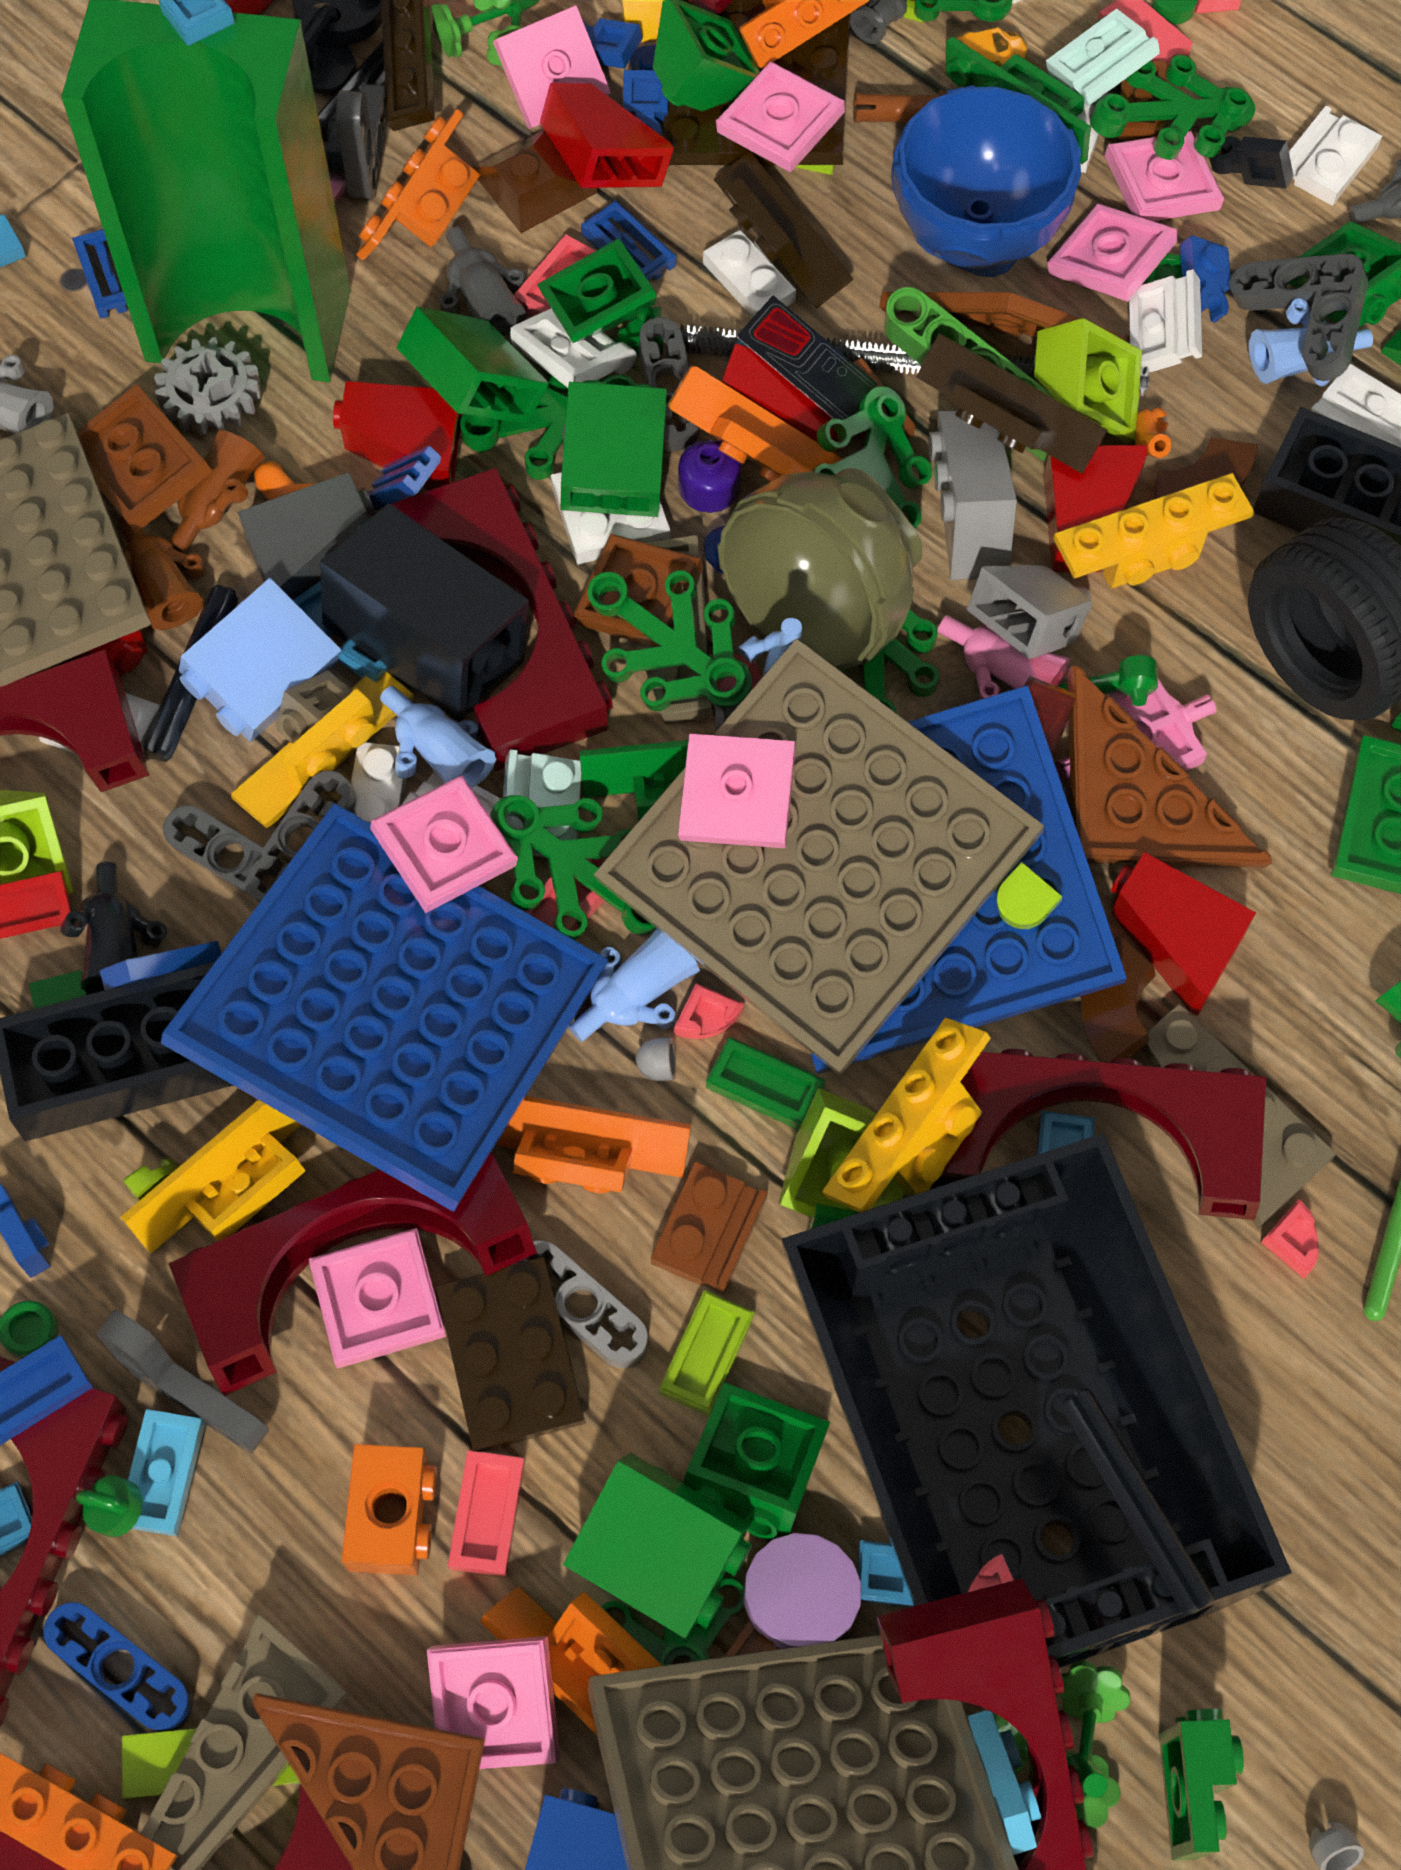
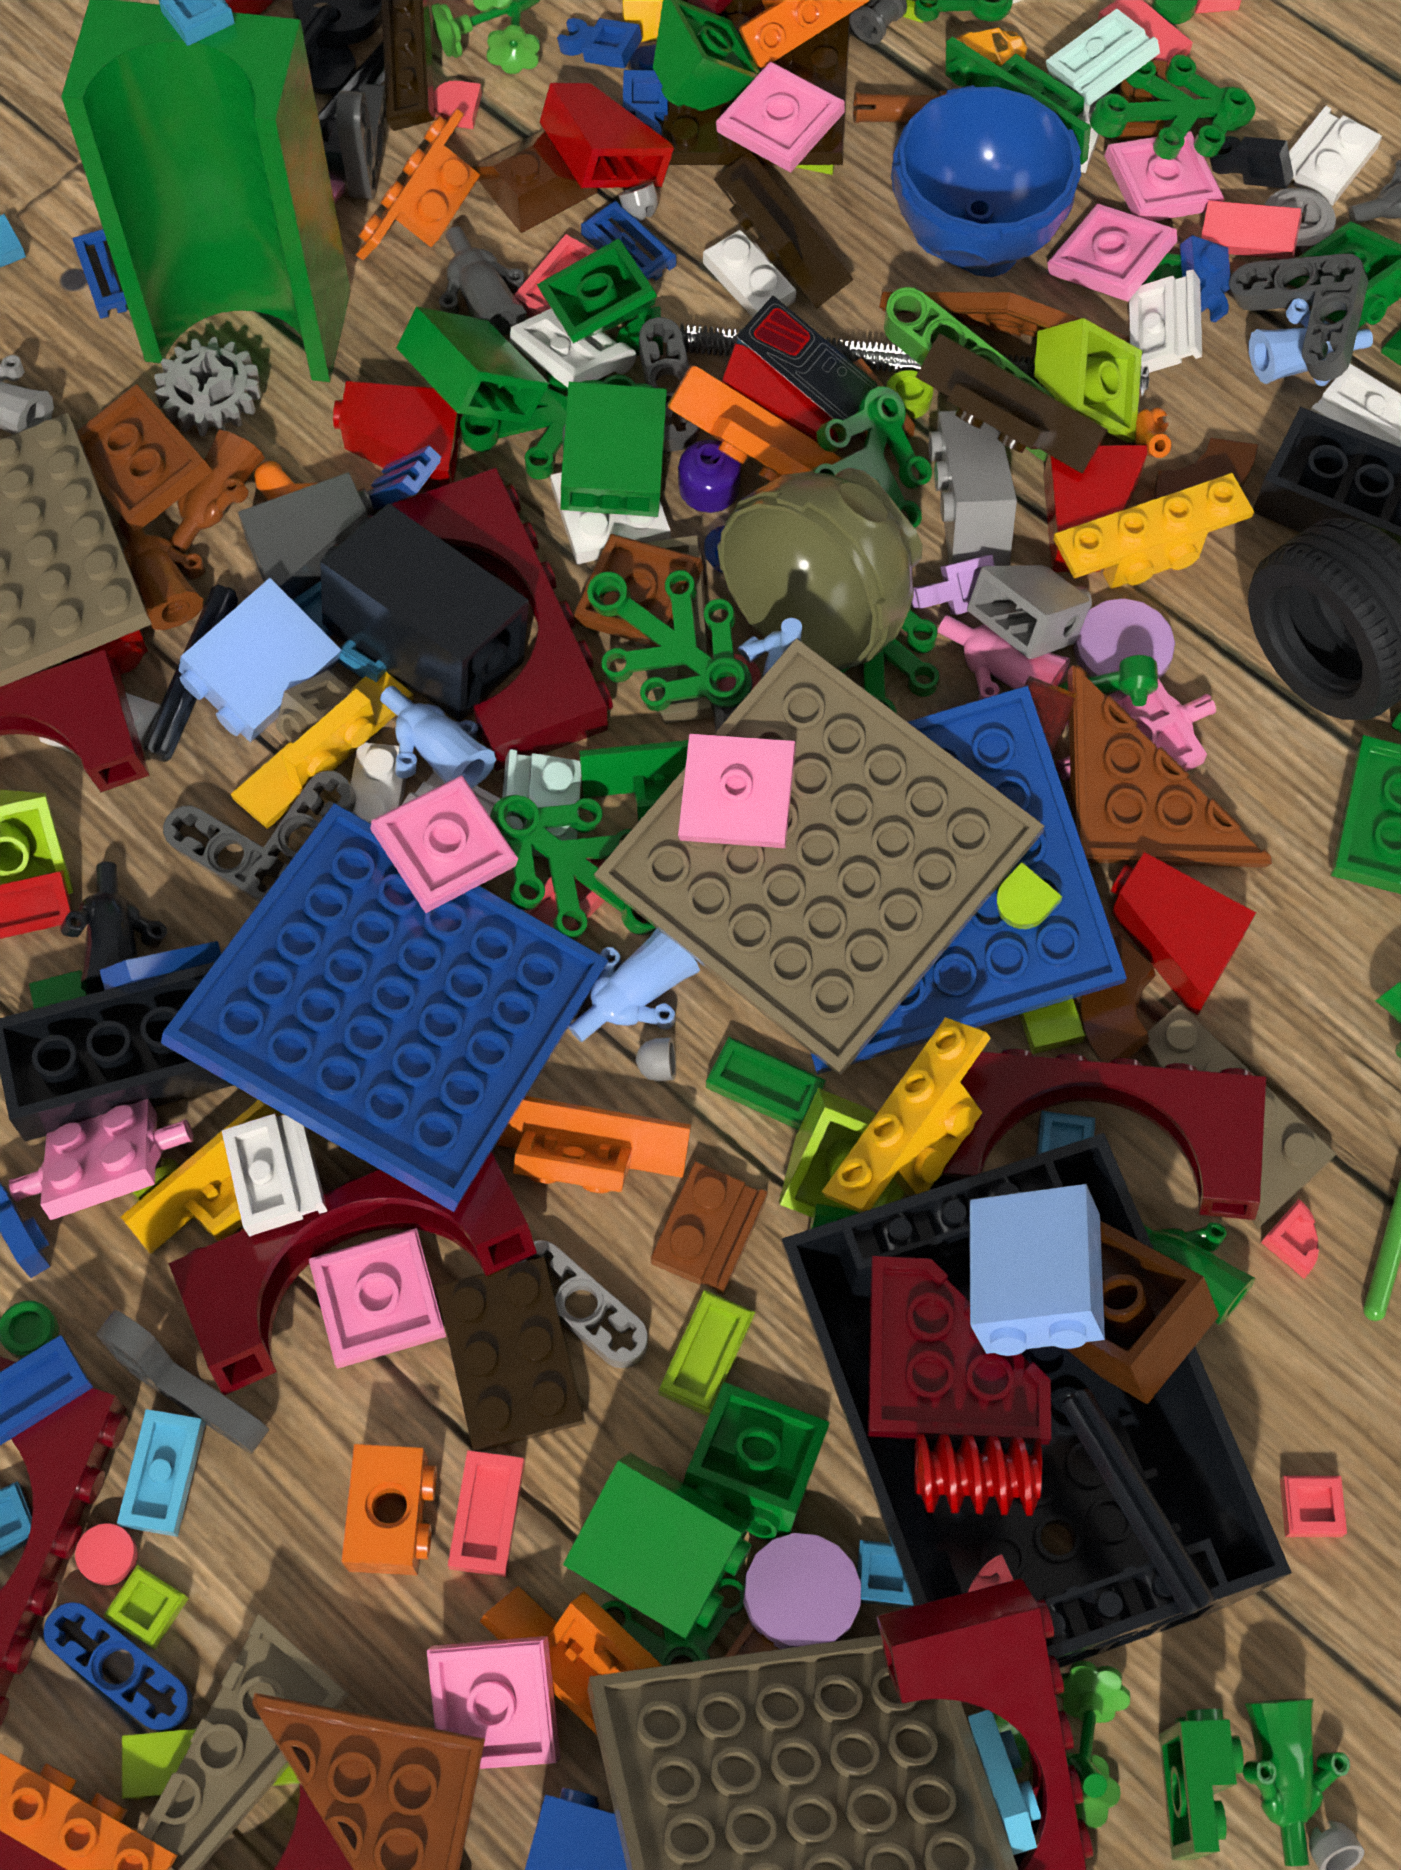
(100, 1159): none -> bright pink plate
(106, 1554): none -> coral tile
(111, 1505): green tile -> none
(146, 1607): none -> lime tile
(273, 1172): none -> white plate
(459, 95): none -> coral tile
(546, 54): bright pink plate -> none
(640, 201): none -> light grey hinge
(707, 1014): coral tile -> none
(914, 392): none -> lime tile
(932, 1369): none -> dark red plate
(956, 587): none -> lavender plate
(978, 1473): none -> red piece
(1036, 1270): none -> light blue brick
(1052, 1026): none -> lime tile
(1123, 630): none -> lavender tile
(1150, 1316): none -> reddish brown slope
(1225, 1282): none -> green piece
(1253, 229): none -> coral tile
(1285, 1769): none -> green piece
(1313, 1506): none -> coral tile
(1318, 214): none -> light grey gear

